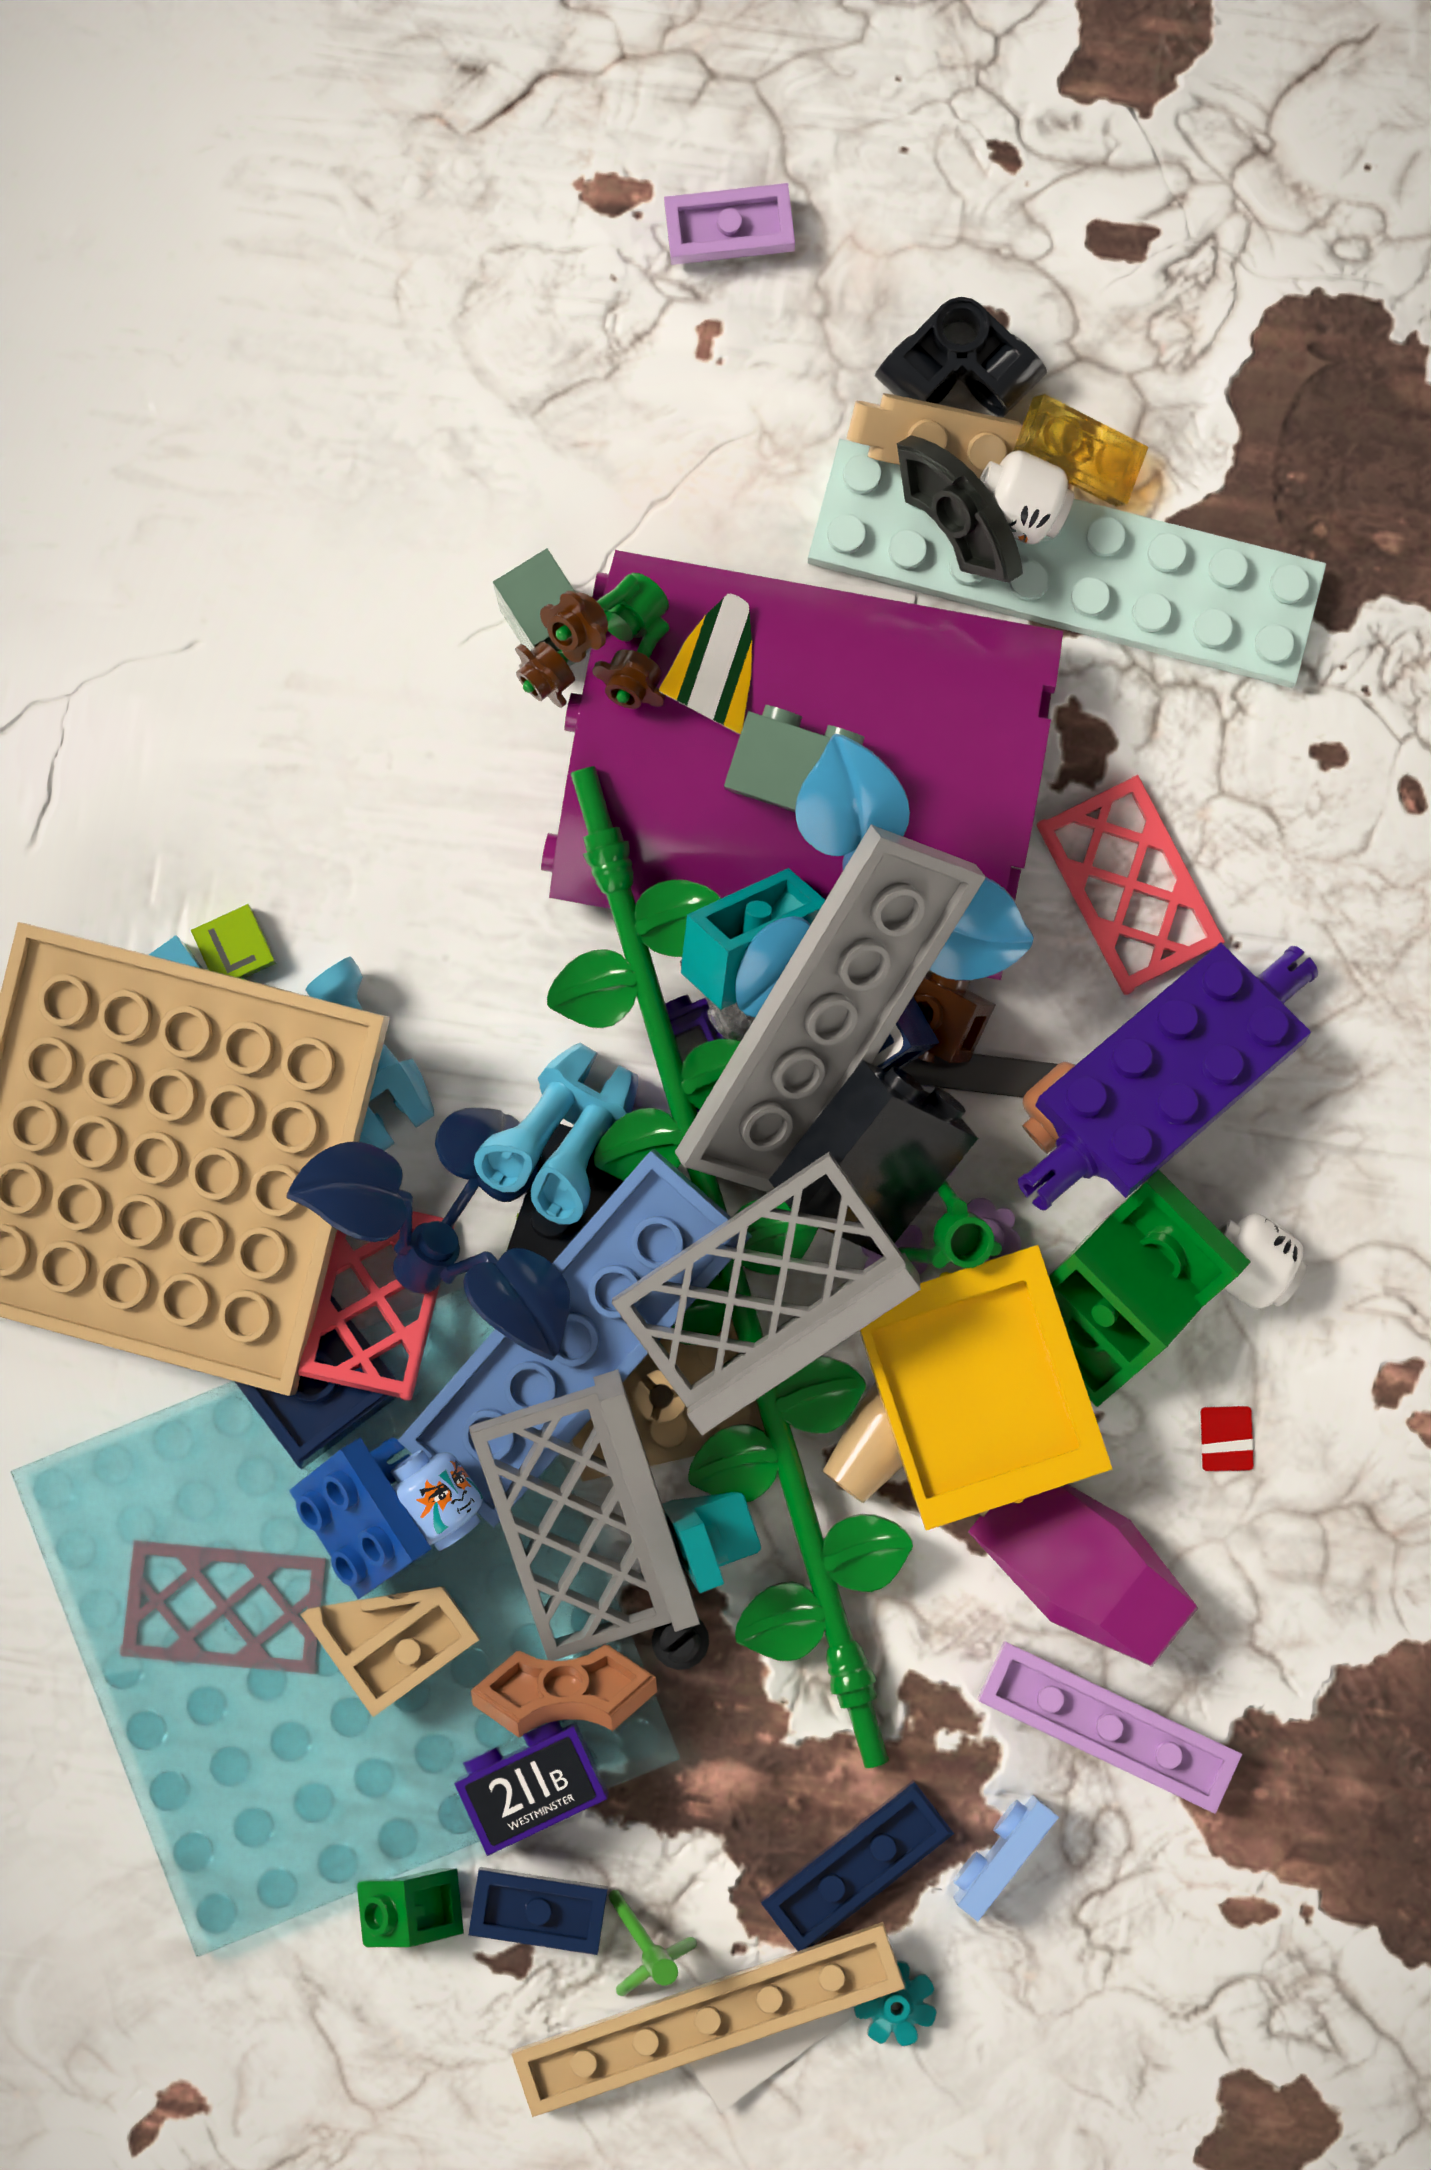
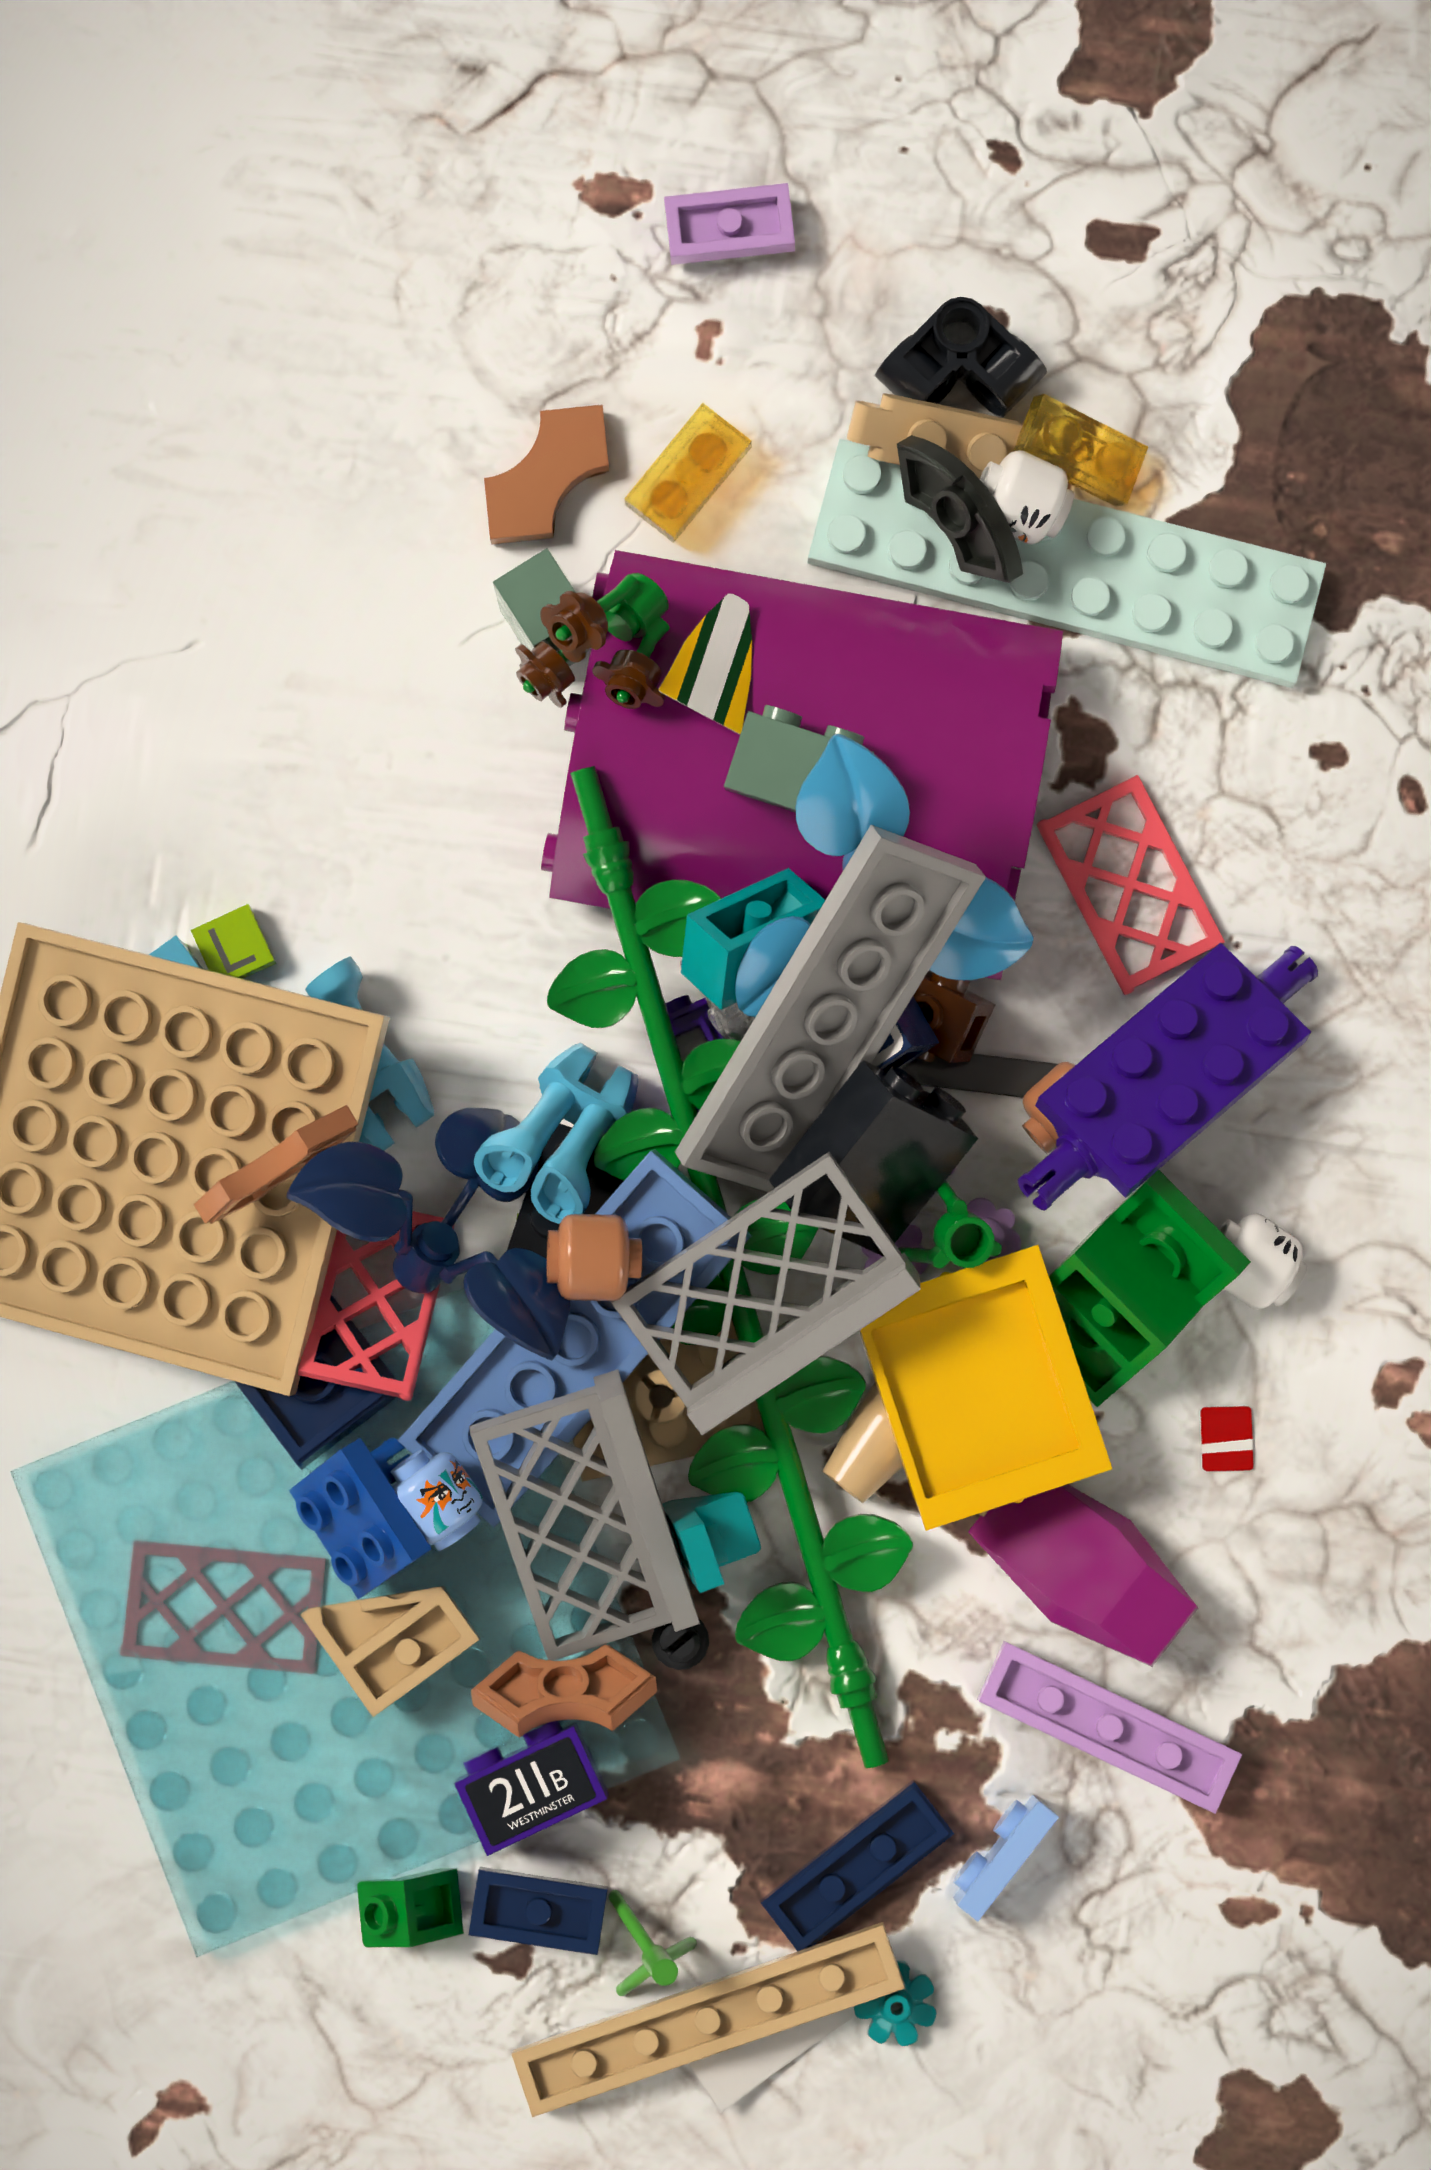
(275, 1166): none -> nougat tile
(565, 453): none -> nougat tile
(592, 1257): none -> nougat head
(688, 472): none -> clear yellow plate

